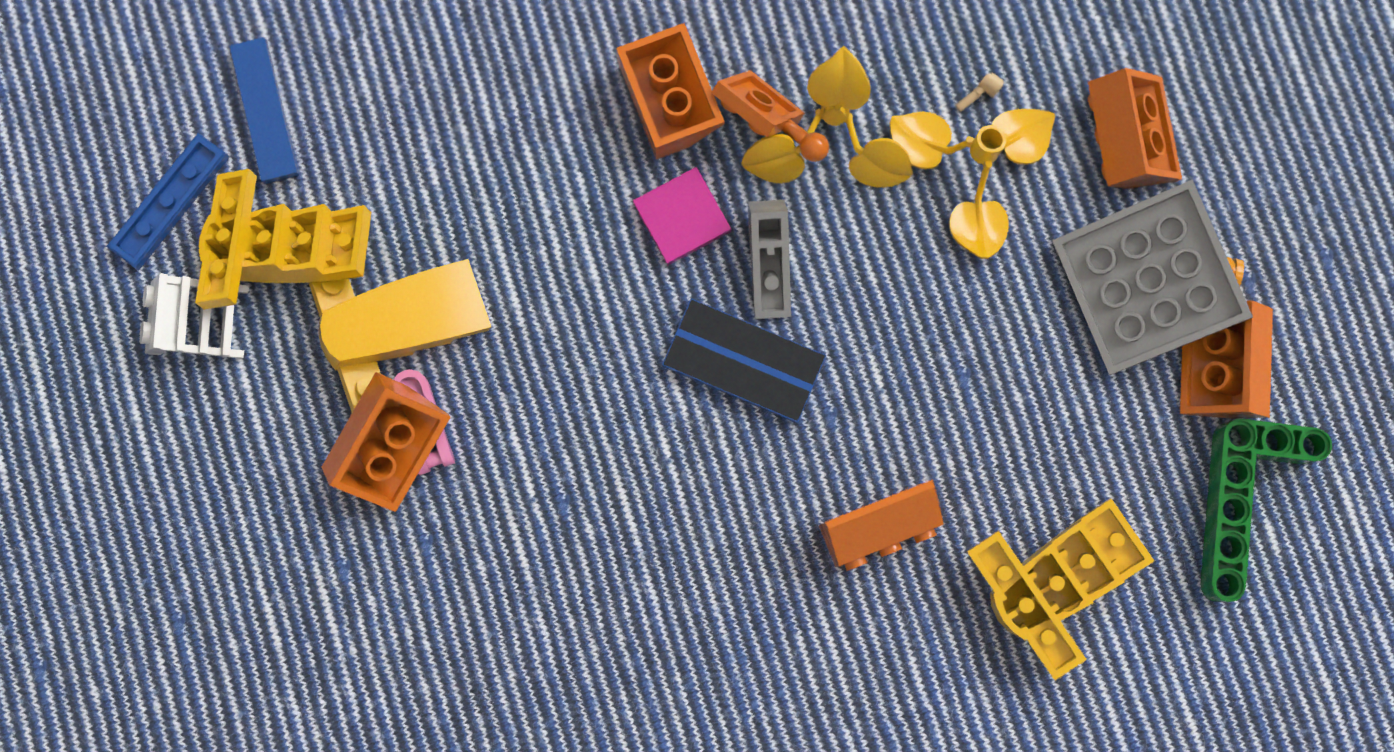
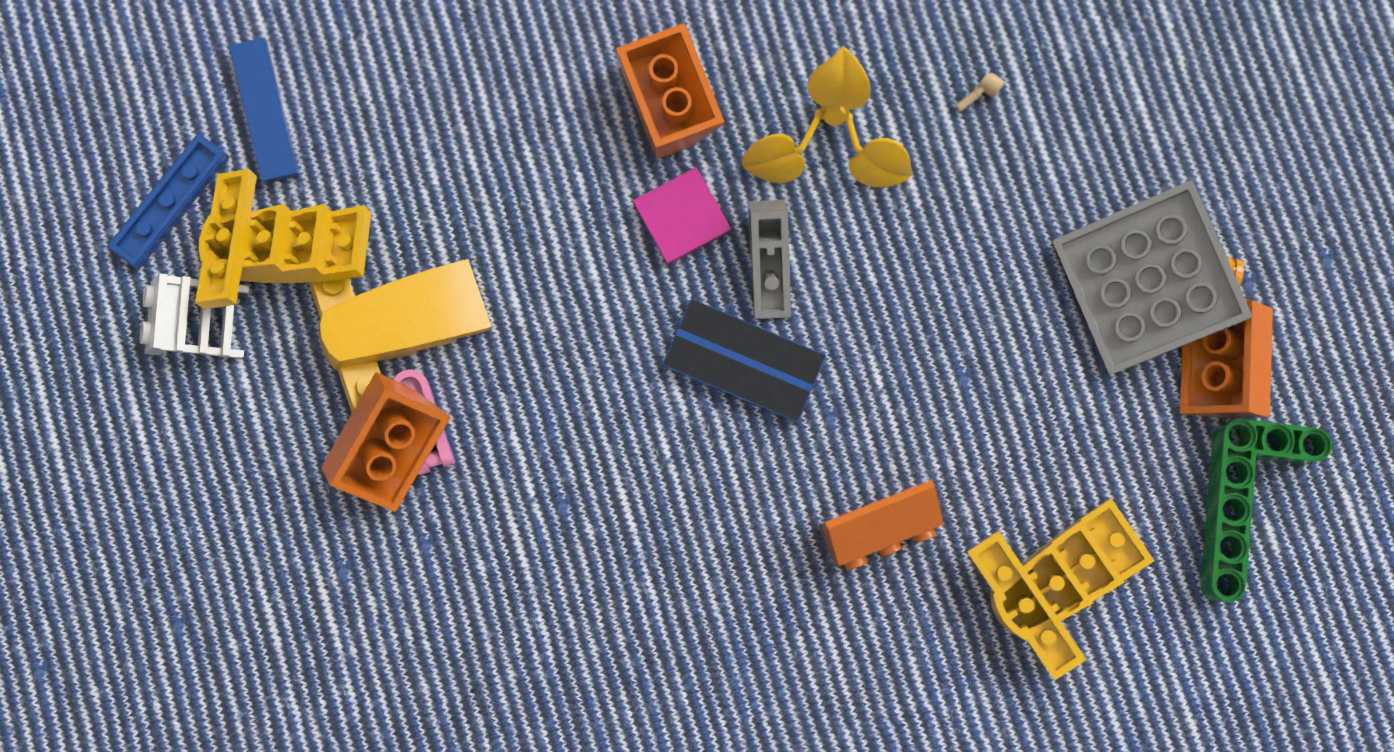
(768, 112): orange plate -> none
(1021, 134): yellow plant -> none
(1133, 129): orange slope -> none

